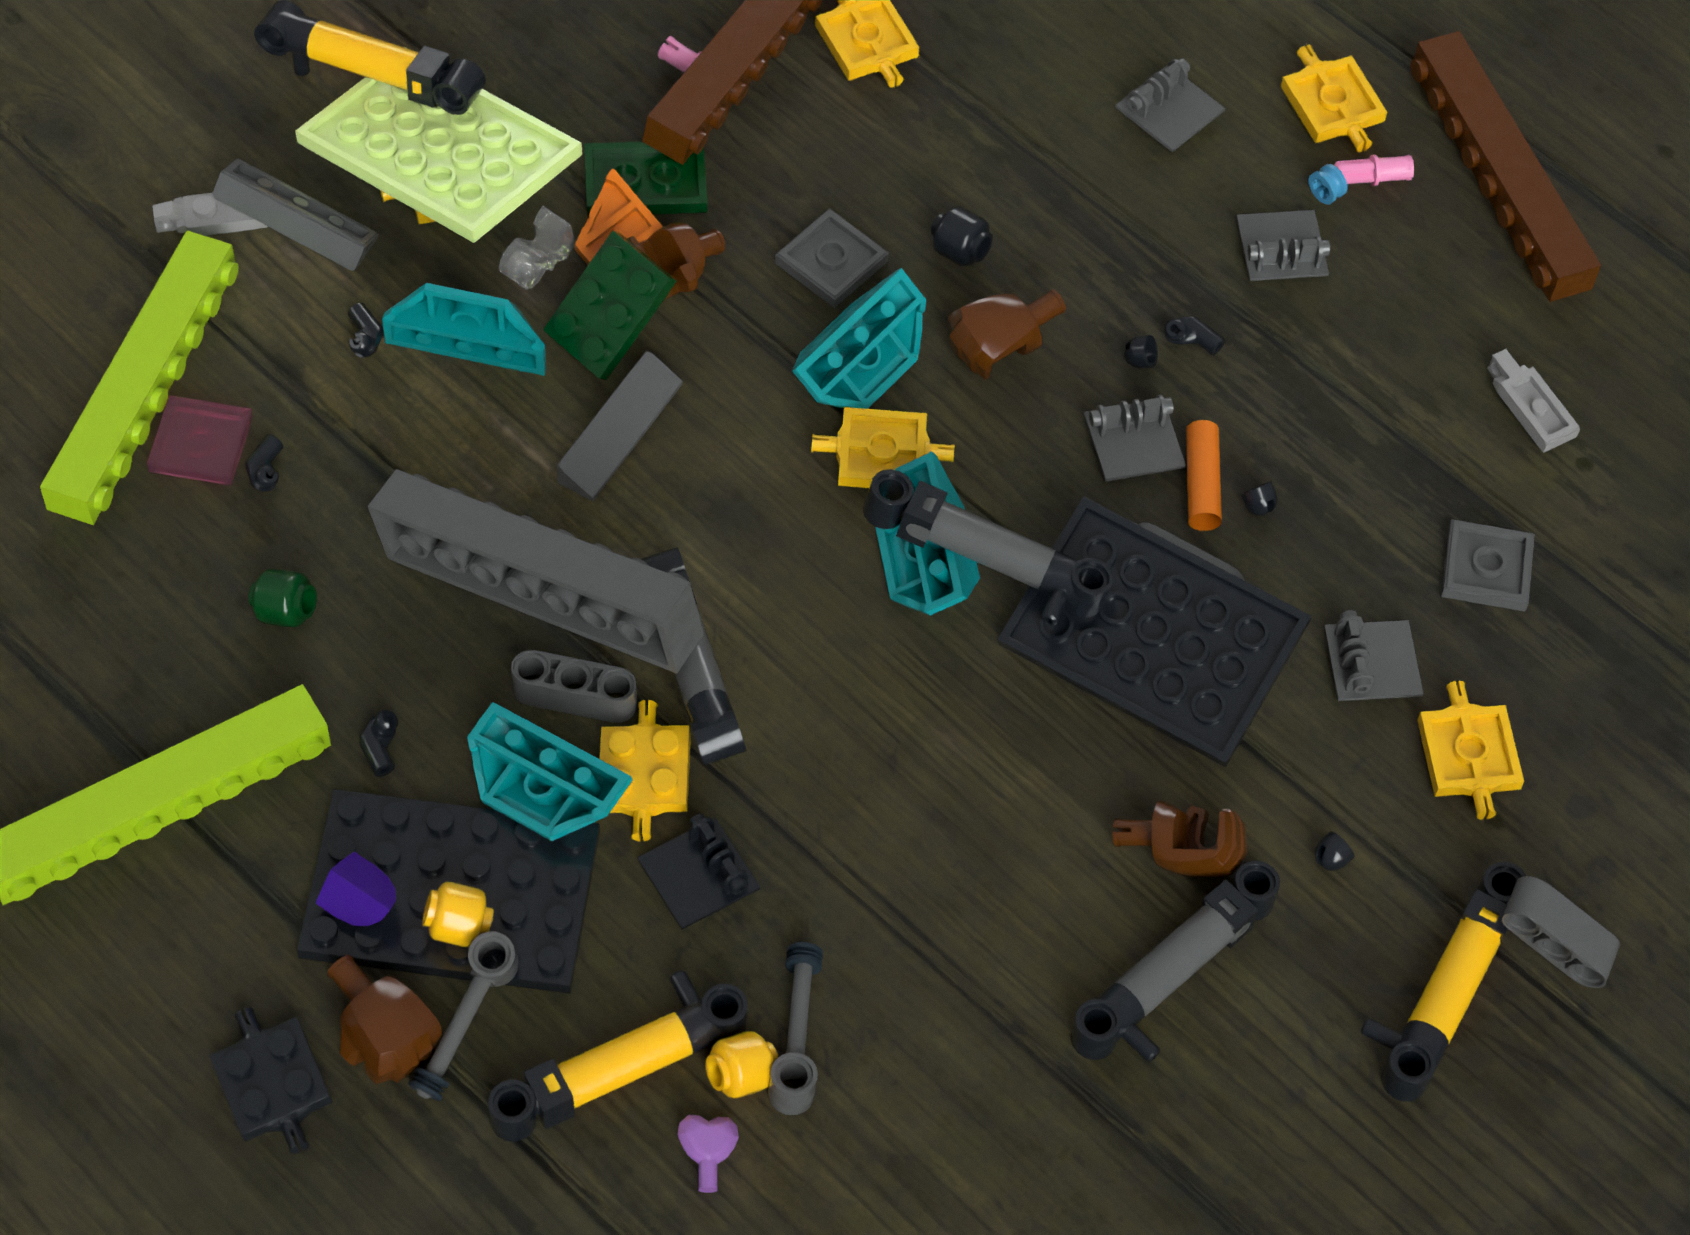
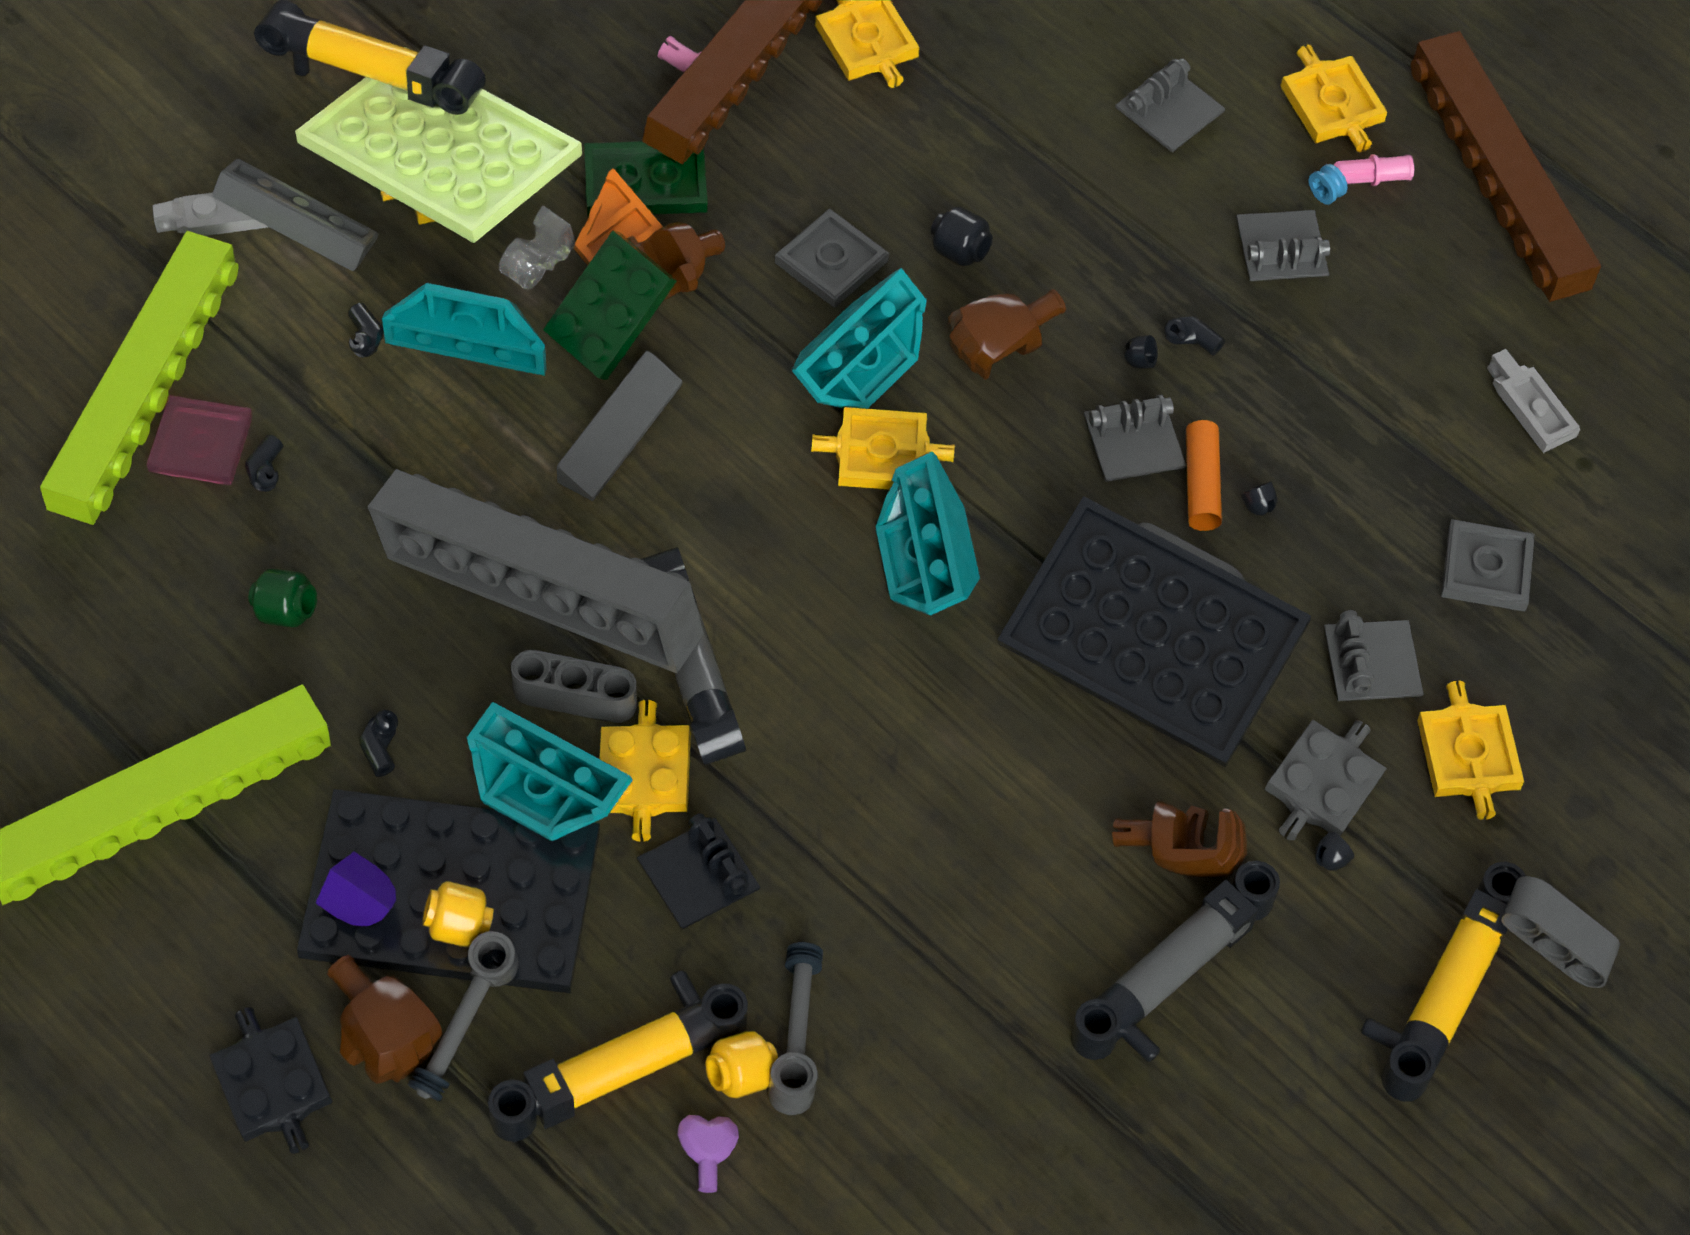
(933, 519): piece -> none
(1325, 779): none -> dark grey plate

